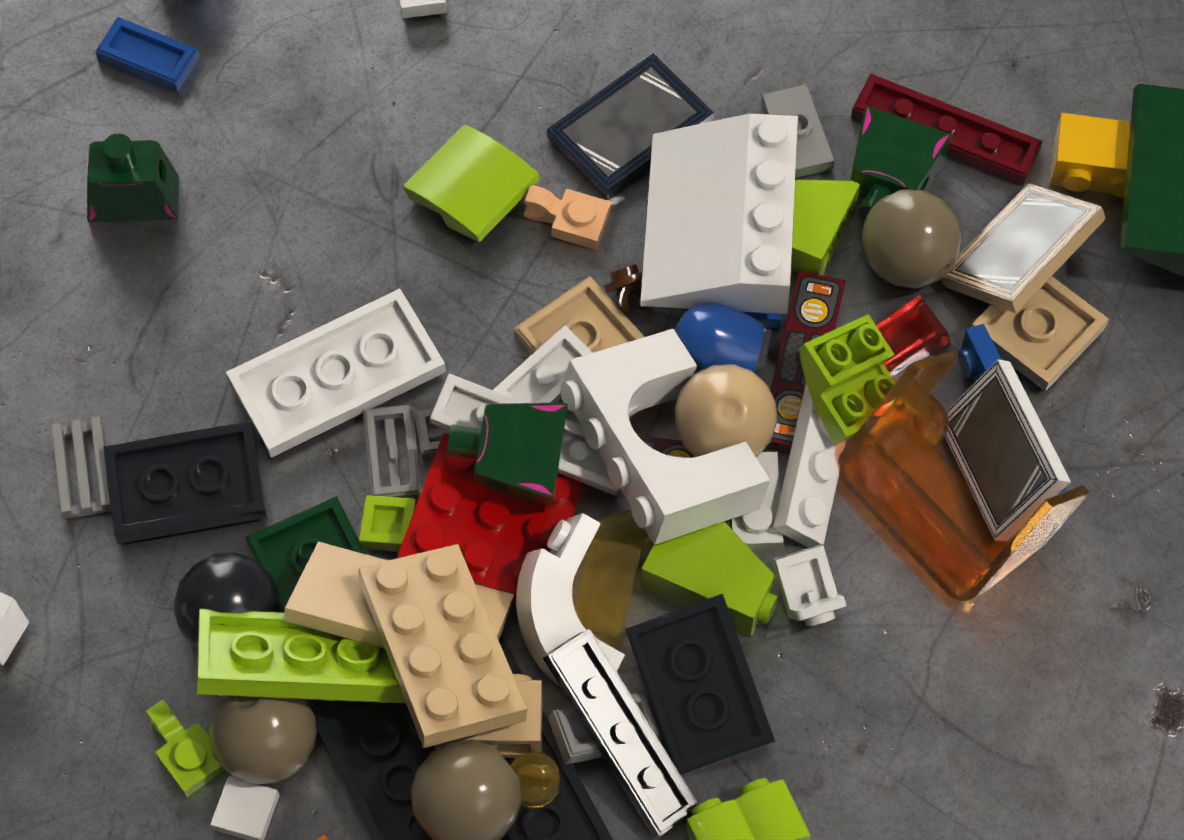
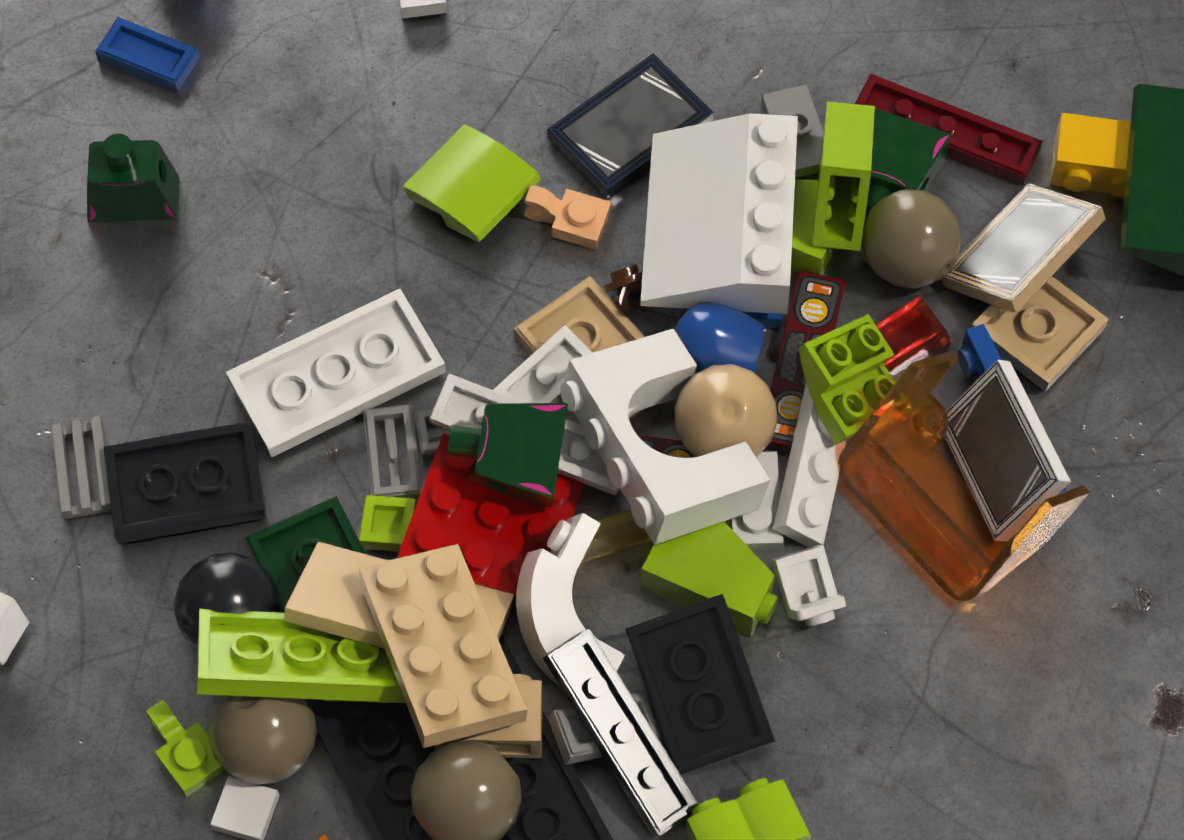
(538, 779): clear yellow tile -> none
(607, 588): clear yellow tile -> none
(844, 176): none -> lime slope

